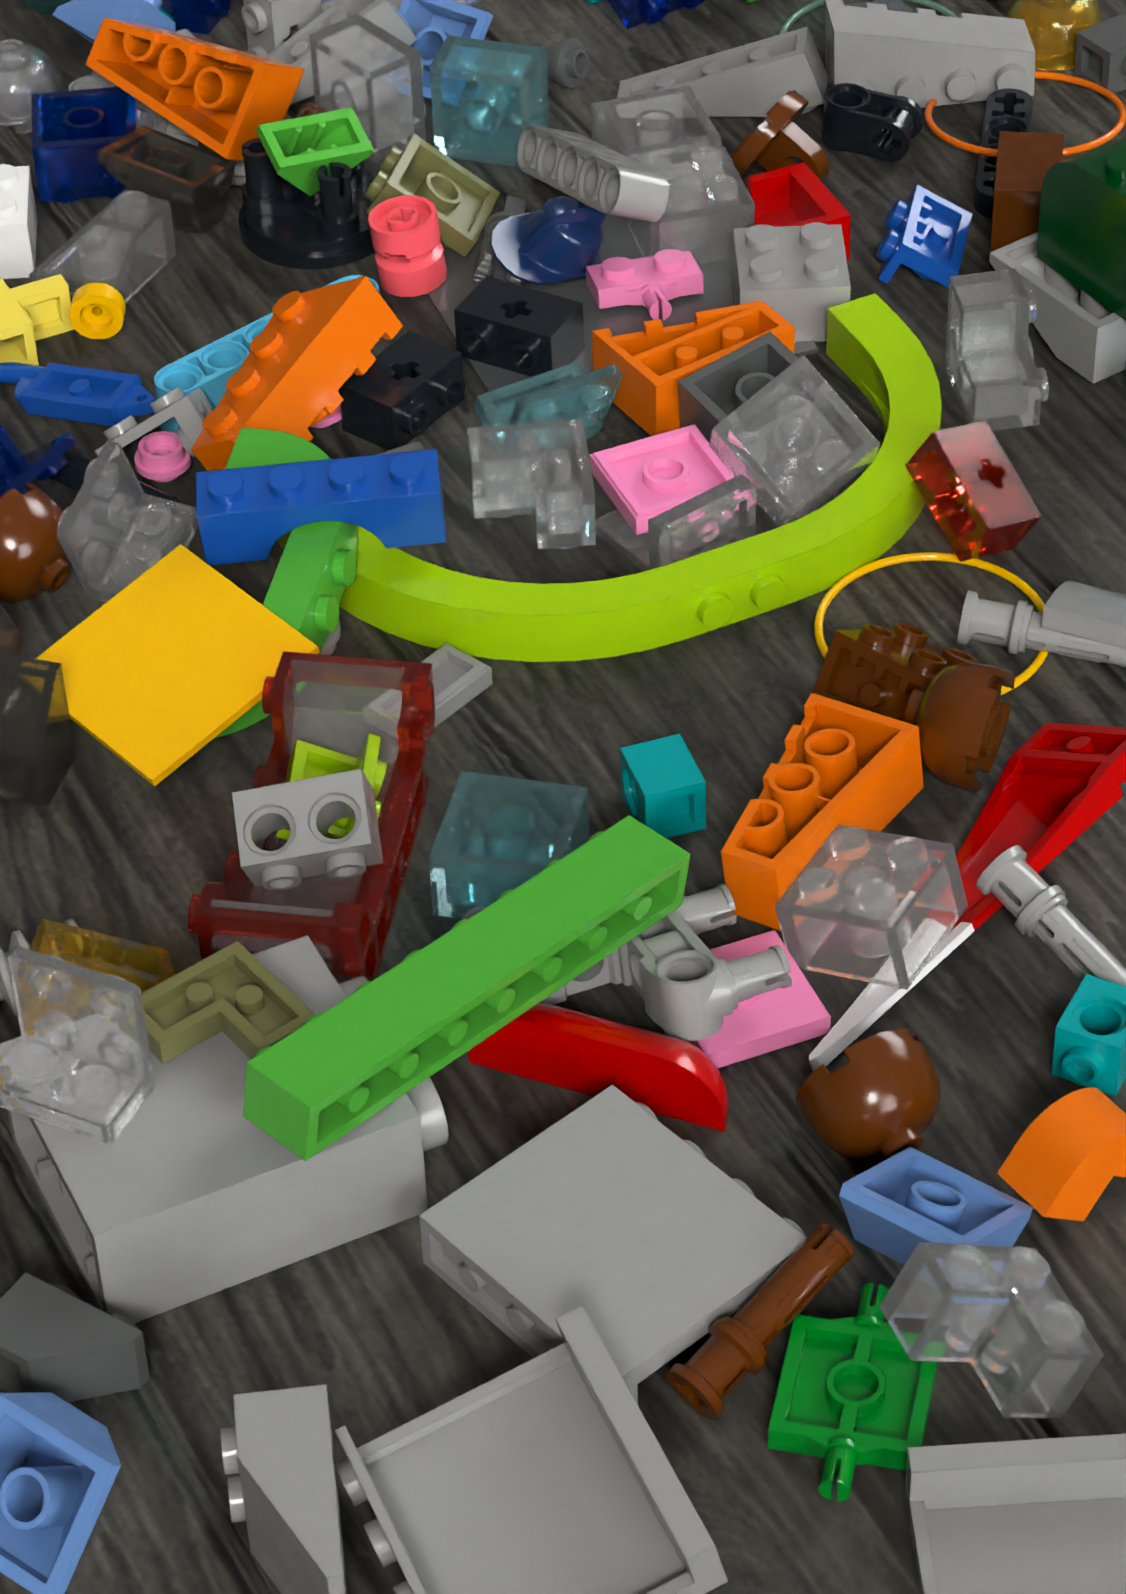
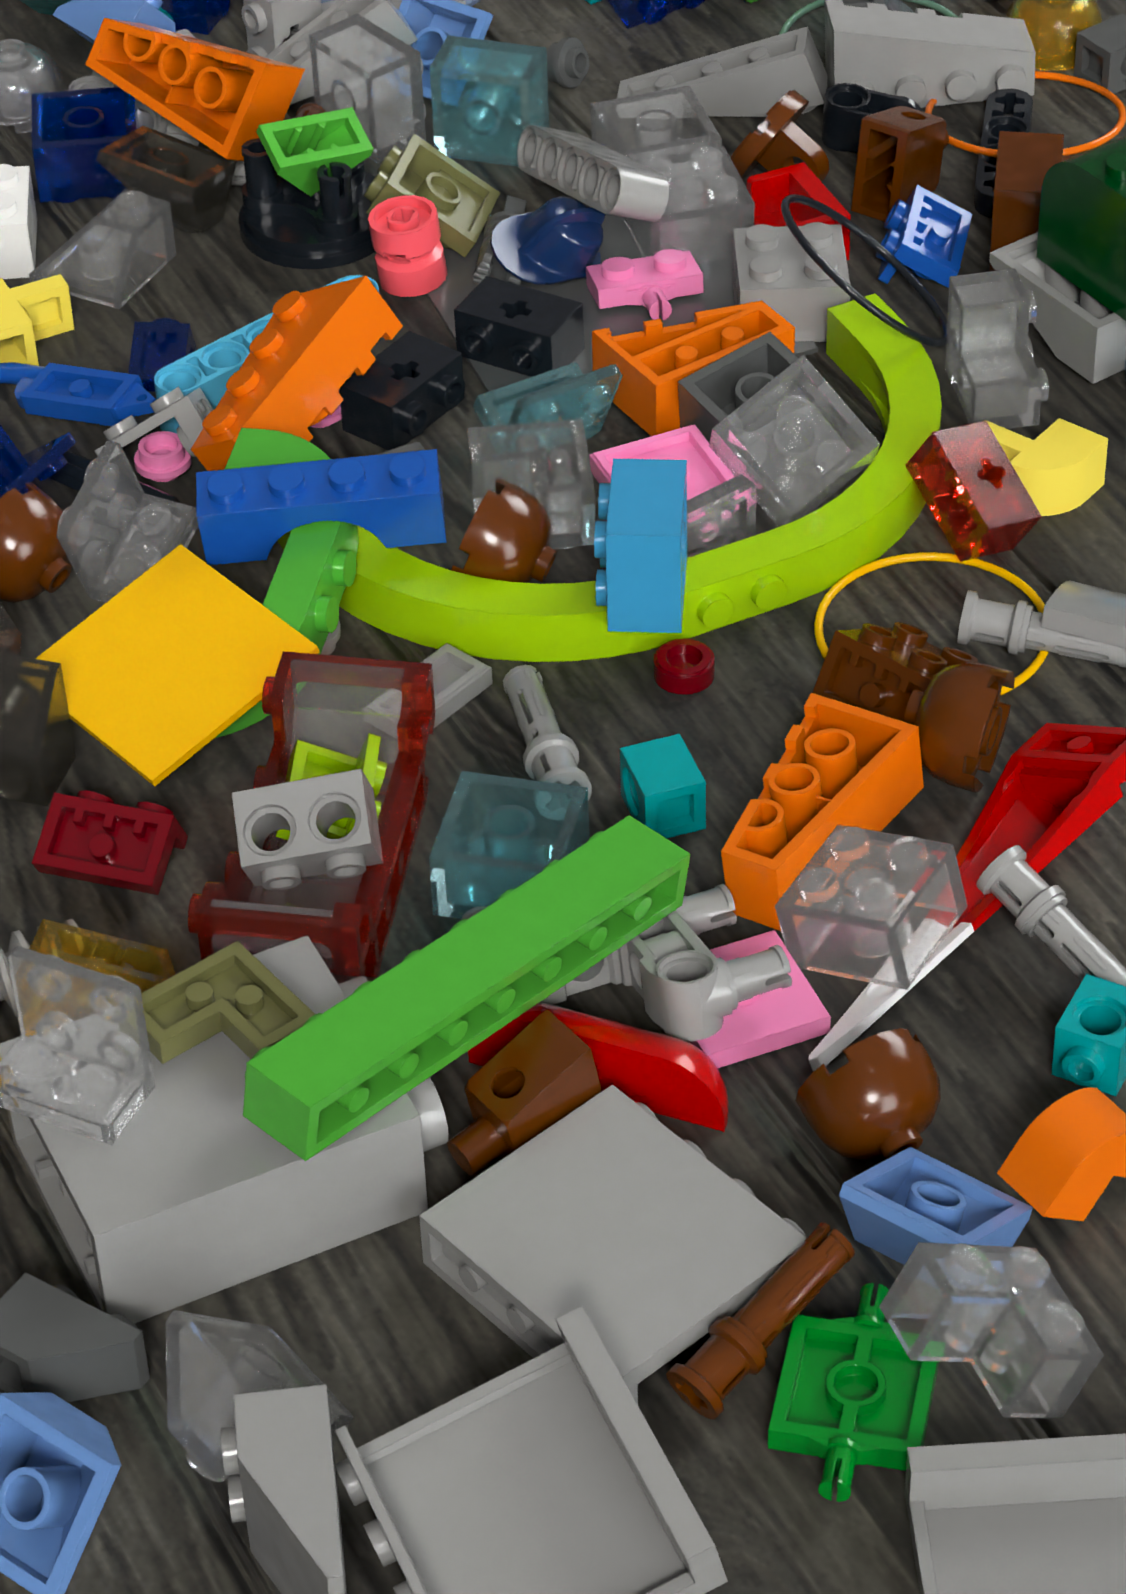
(97, 311): yellow tile -> none
(108, 842): none -> dark red bracket
(158, 345): none -> clear blue bracket
(211, 1362): none -> clear slope
(508, 537): none -> reddish brown cylinder
(524, 1092): none -> reddish brown torso
(548, 752): none -> light grey pin
(643, 545): none -> dark azure brick
(684, 666): none -> dark red tile
(795, 198): none -> black piece
(895, 155): none -> reddish brown torso
(1057, 467): none -> light yellow brick

